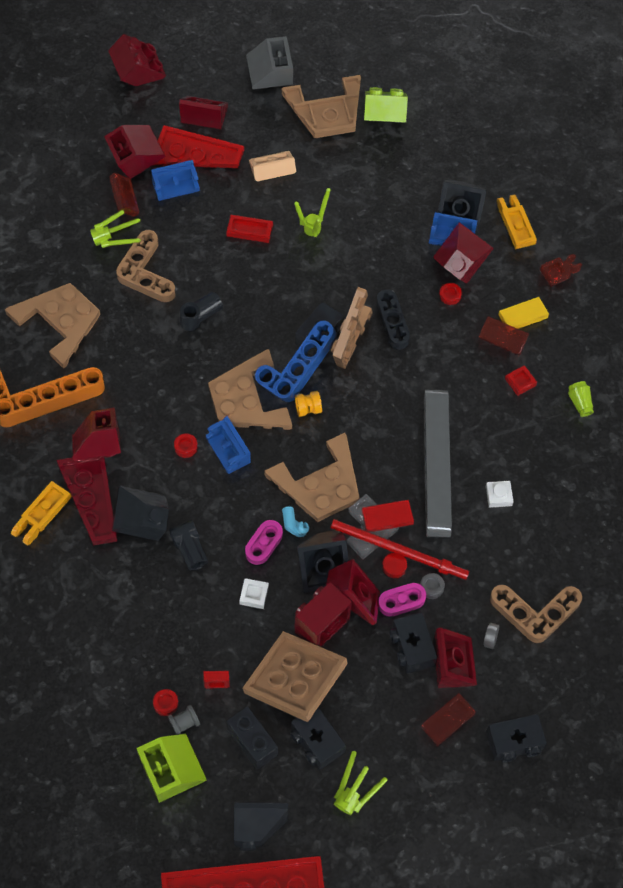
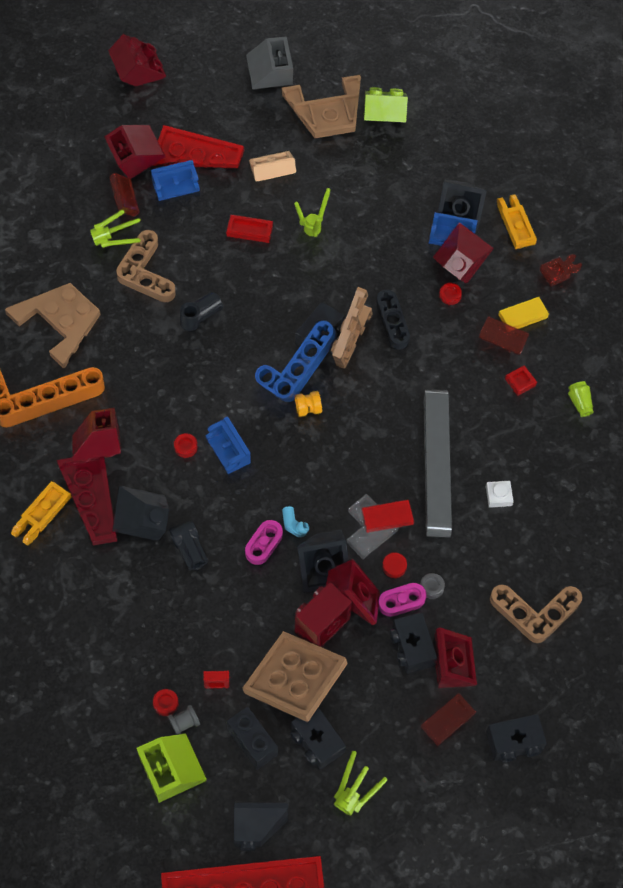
(202, 112): dark red slope -> none
(237, 397): medium nougat wing -> none
(254, 593): white plate -> none
(324, 490): medium nougat wing -> none
(444, 566): red bar -> none
(491, 635): flat silver tile -> none

